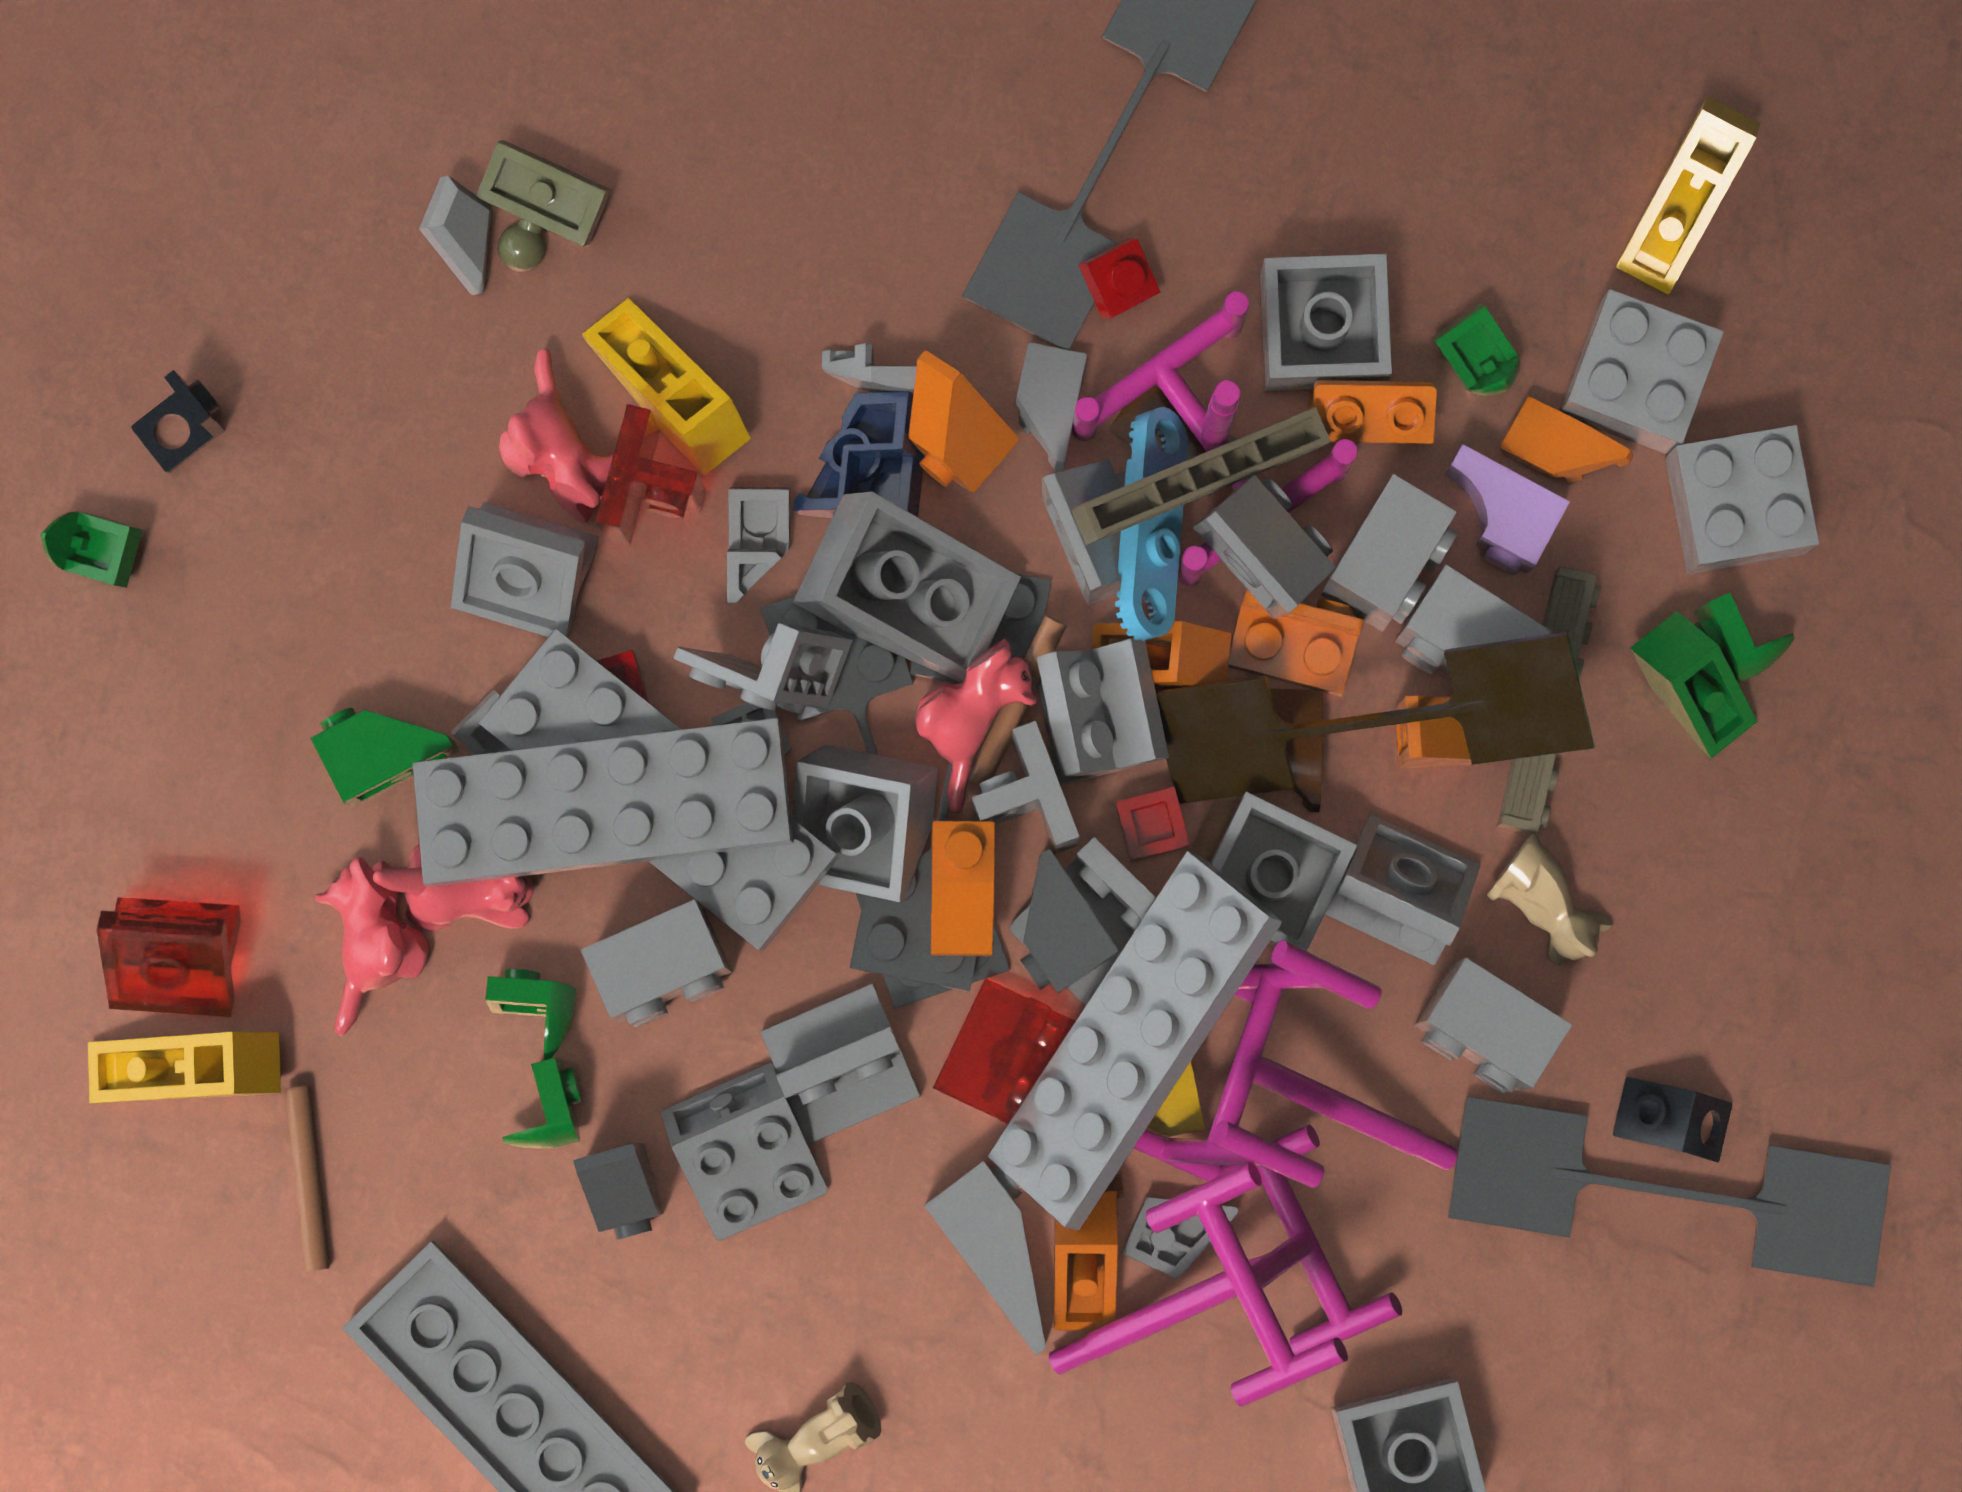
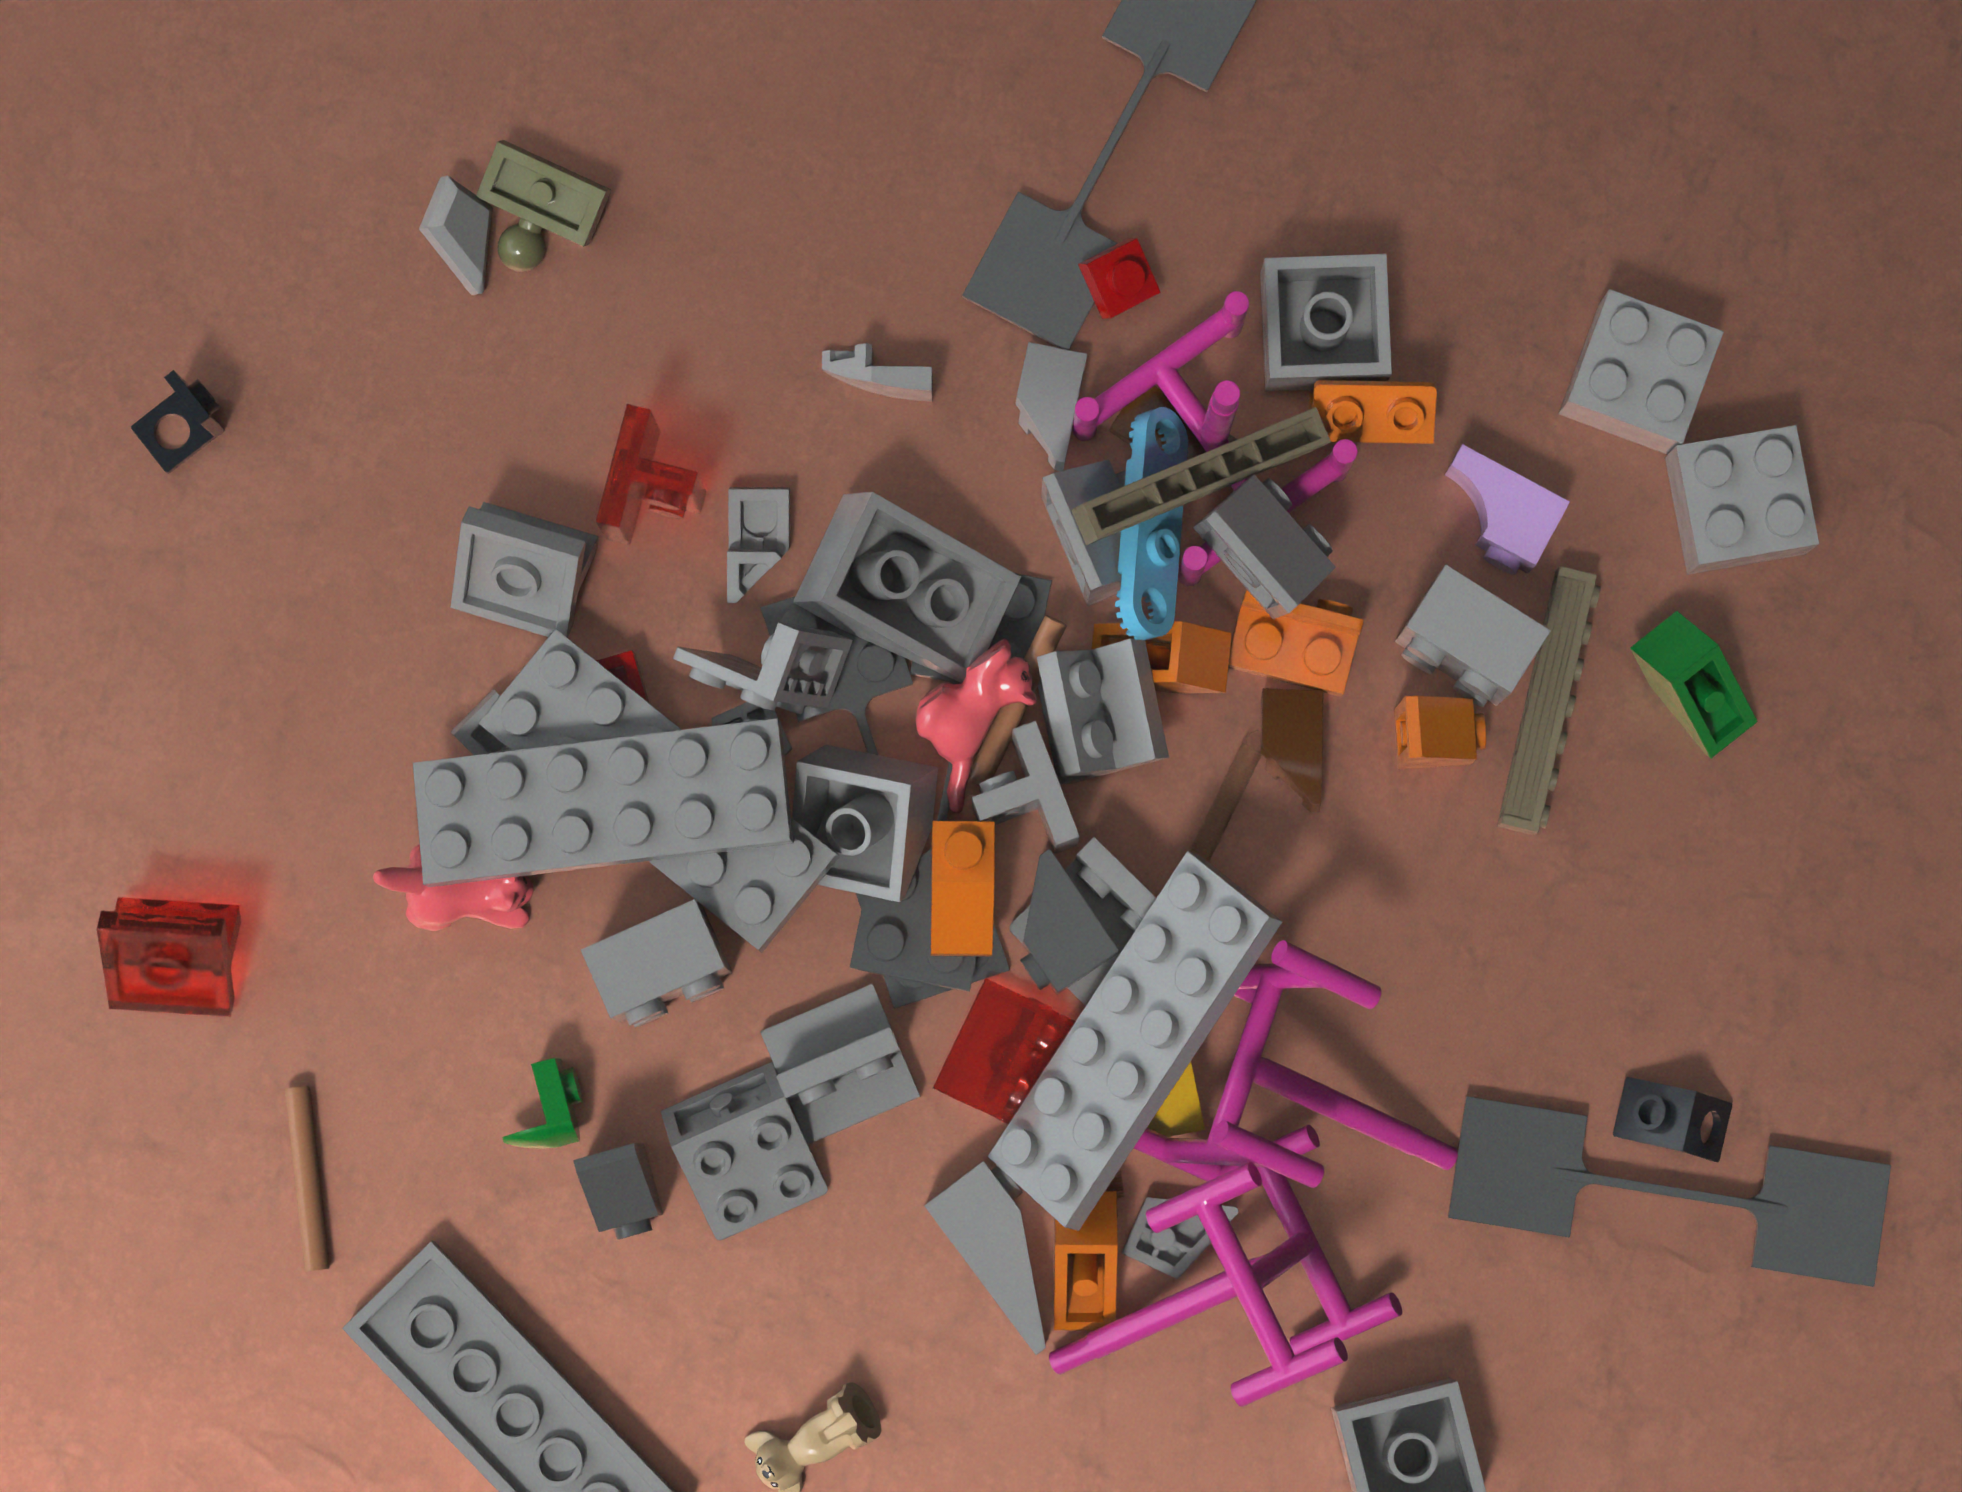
(92, 547): green plate -> none
(184, 1067): yellow slope -> none
(374, 752): green slope -> none
(375, 943): coral animal -> none
(525, 994): green plate -> none
(548, 444): coral animal -> none
(665, 379): yellow slope -> none
(869, 456): dark blue slope -> none
(955, 426): orange slope -> none
(1152, 824): red plate -> none
(1283, 865): light grey brick -> none
(1391, 548): light grey brick -> none
(1404, 890): light grey bracket -> none
(1479, 353): green plate -> none
(1492, 1027): light grey brick -> none
(1506, 695): dark brown hinge -> none
(1543, 894): tan animal -> none
(1560, 444): orange slope -> none
(1689, 194): yellow slope -> none
(1725, 626): green plate -> none

